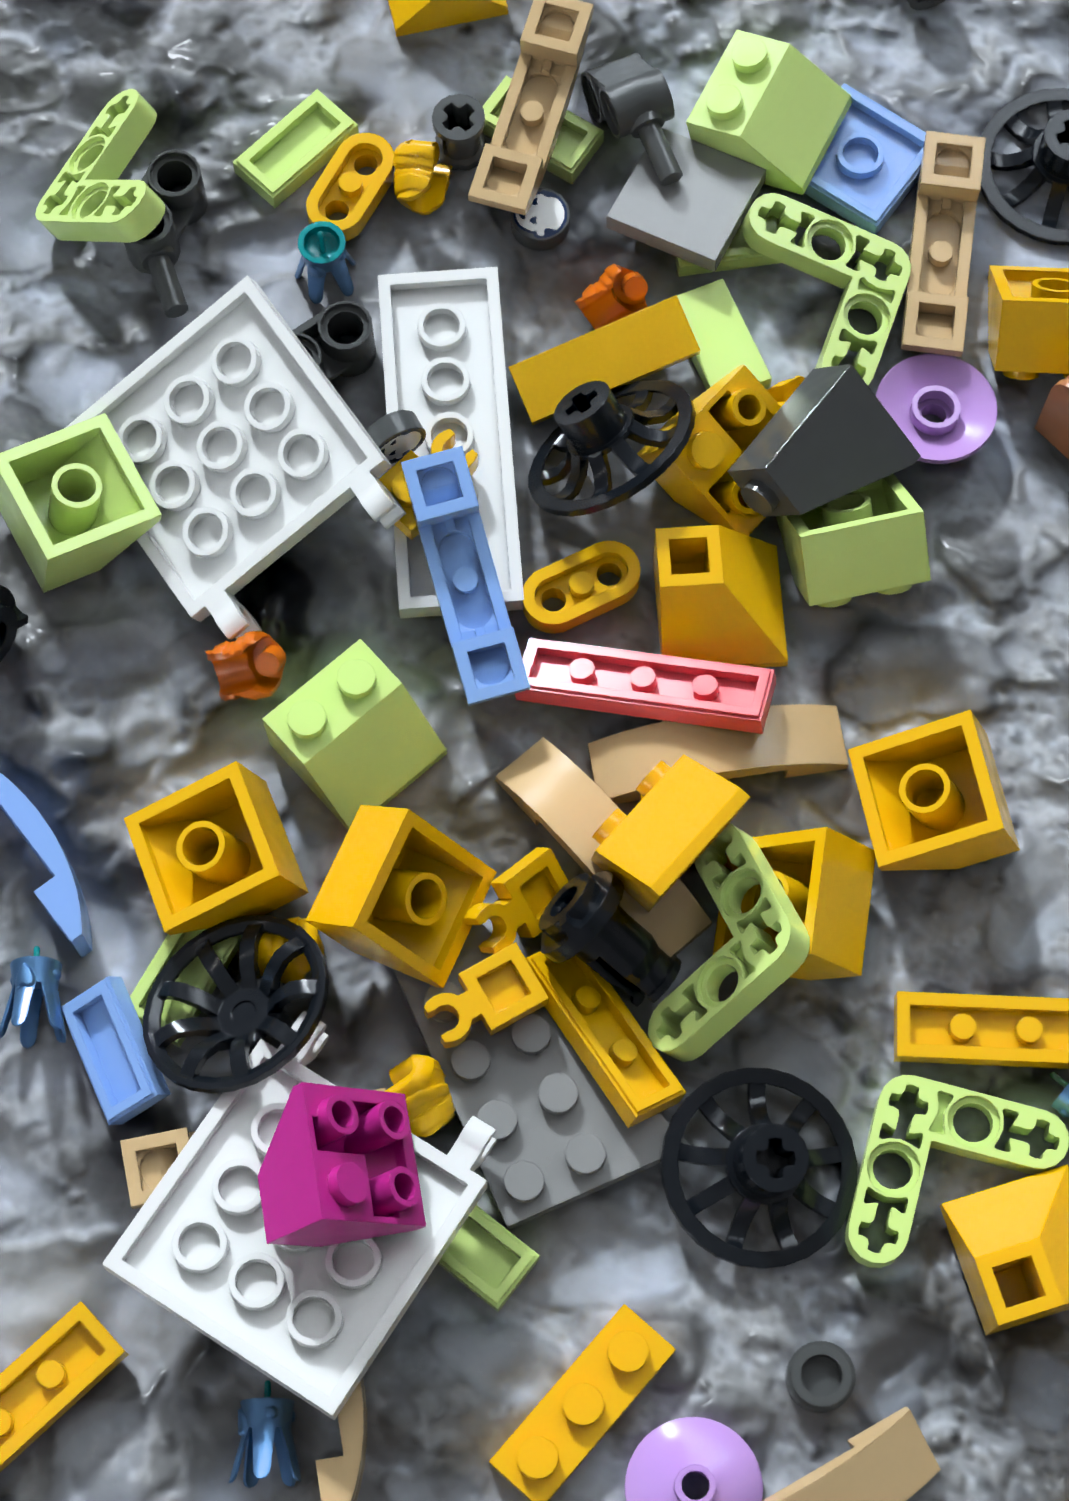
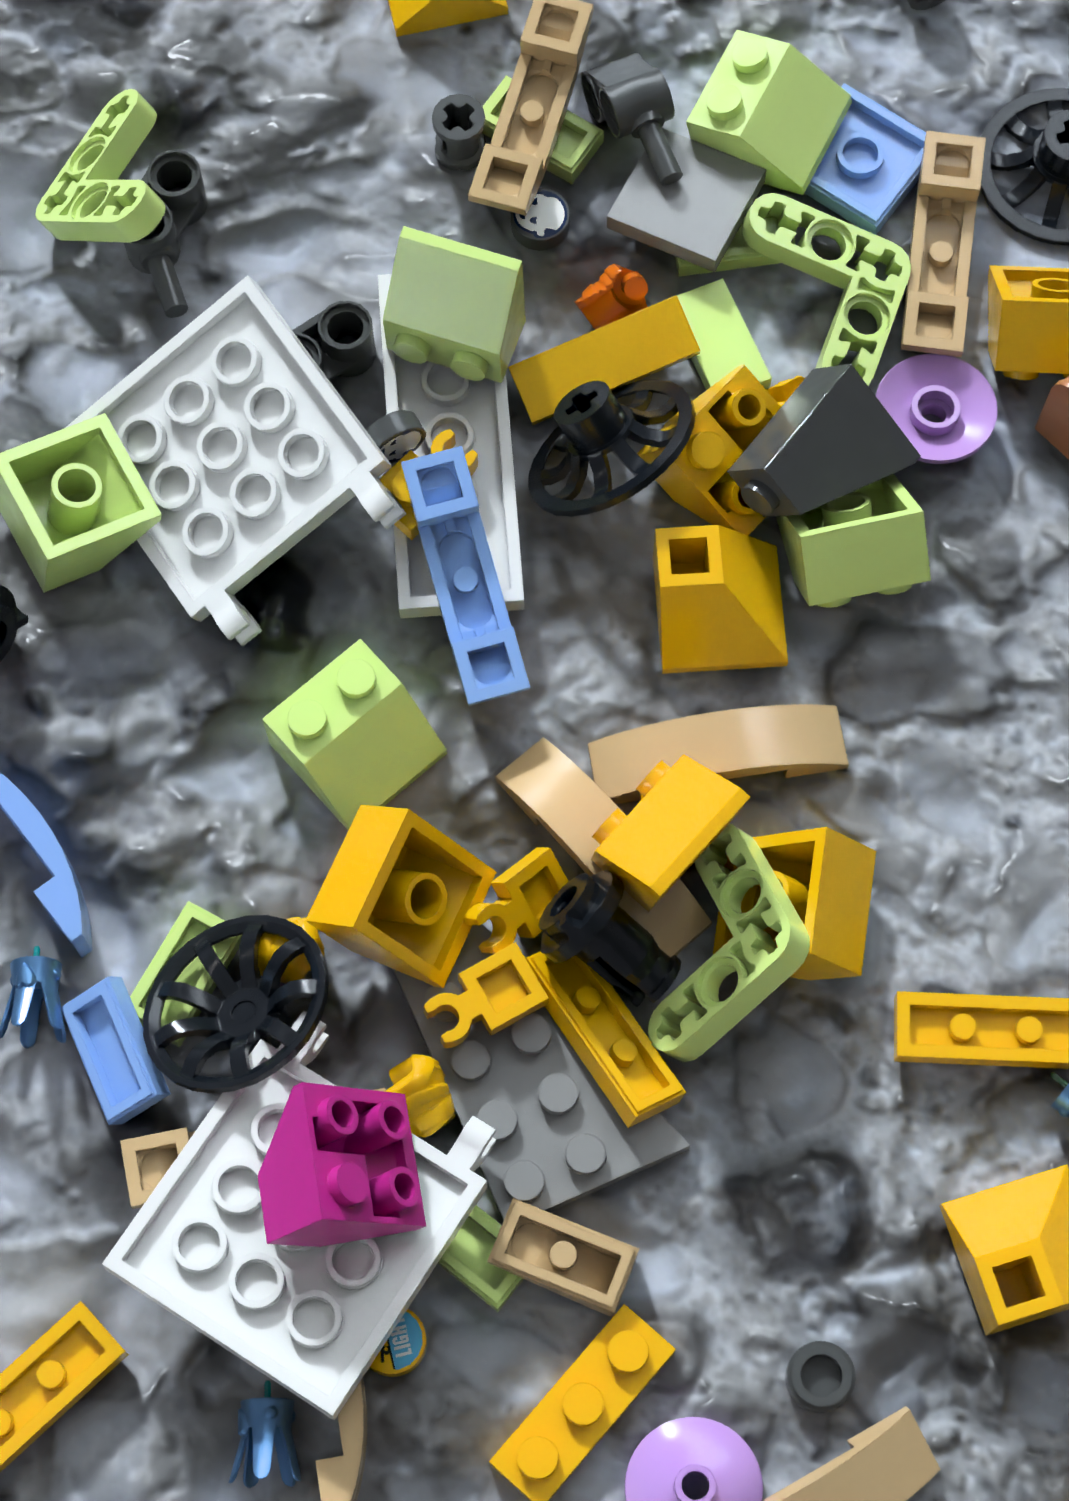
(215, 852): yellow slope -> none
(248, 666): orange arm -> none
(294, 148): yellowish green tile -> none
(324, 252): piece -> none
(347, 191): yellow plate -> none
(403, 1348): none -> tile
(418, 179): yellow arm -> none
(454, 305): none -> yellowish green slope
(563, 1257): none -> tan slope
(577, 585): yellow plate -> none
(648, 685): coral tile -> none
(762, 1165): black wheel -> none
(933, 797): yellow slope -> none
(937, 1132): yellowish green beam -> none

